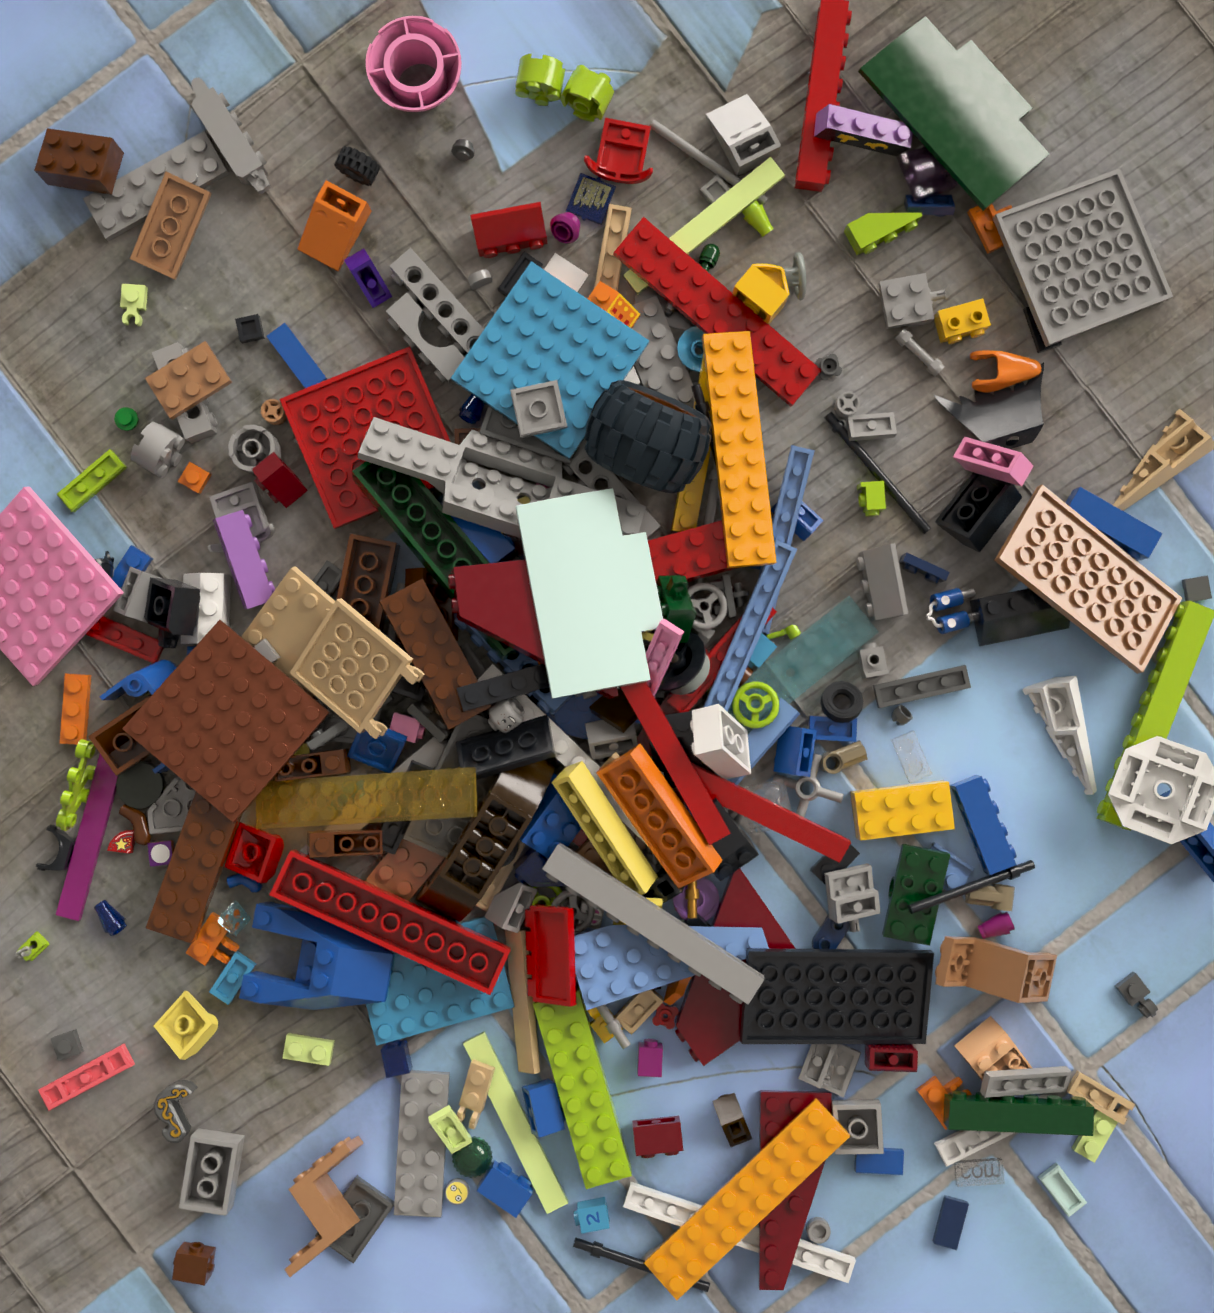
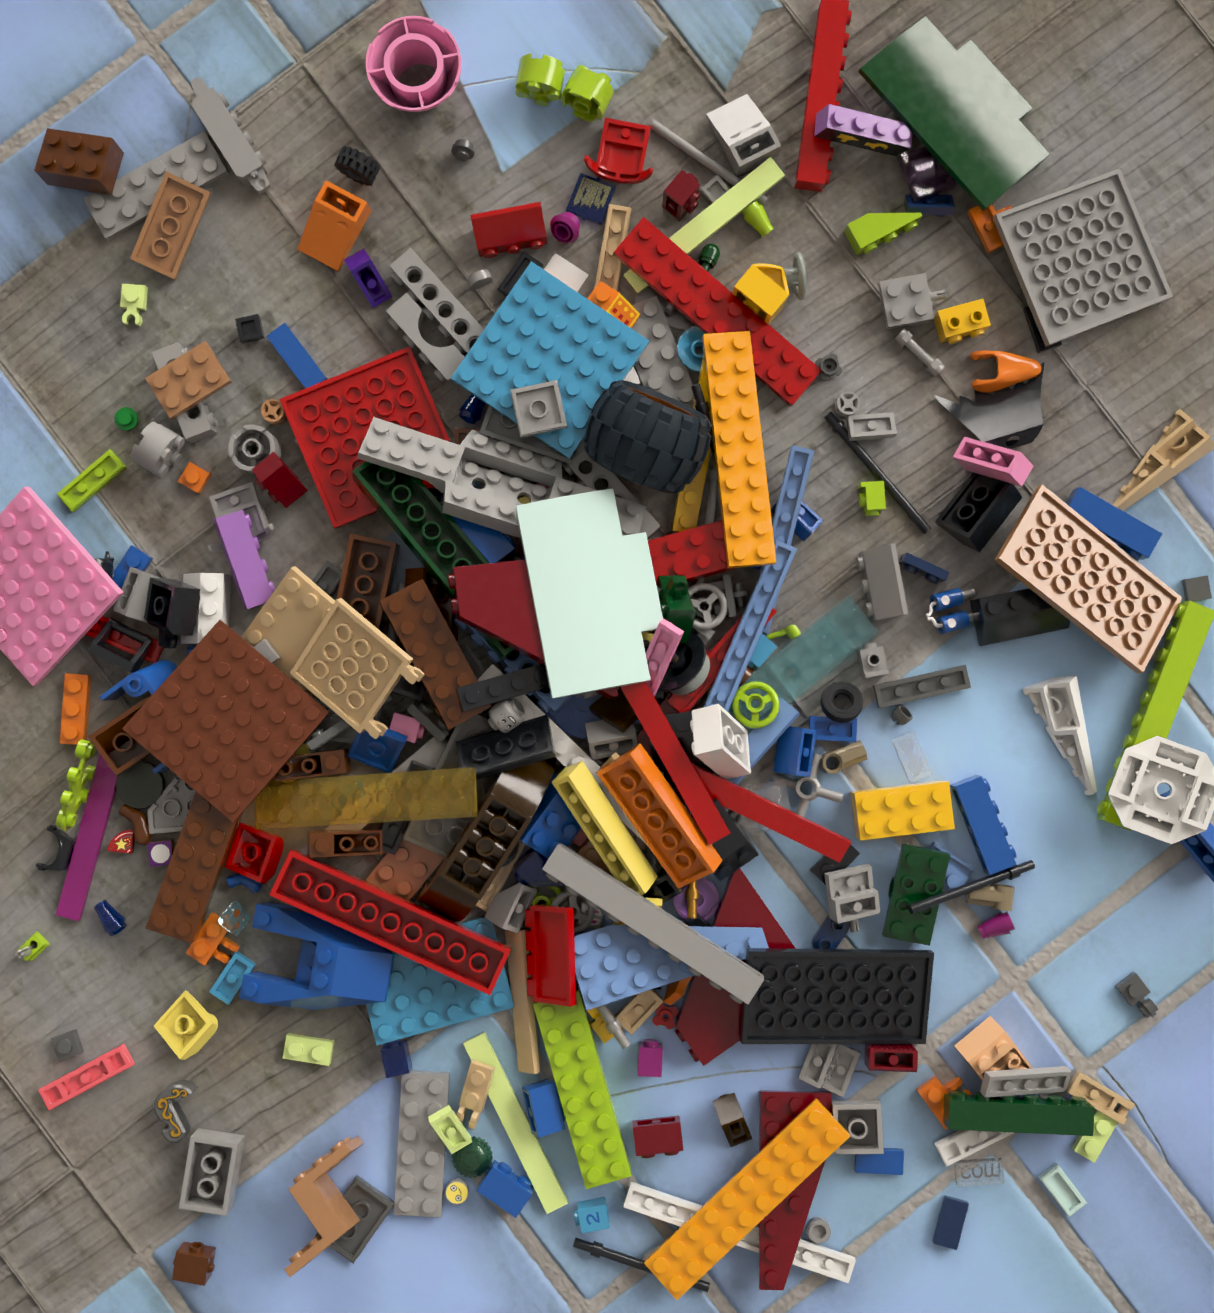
(131, 665): none -> black tile
(681, 195): none -> dark red brick
(995, 969): medium nougat bracket -> none

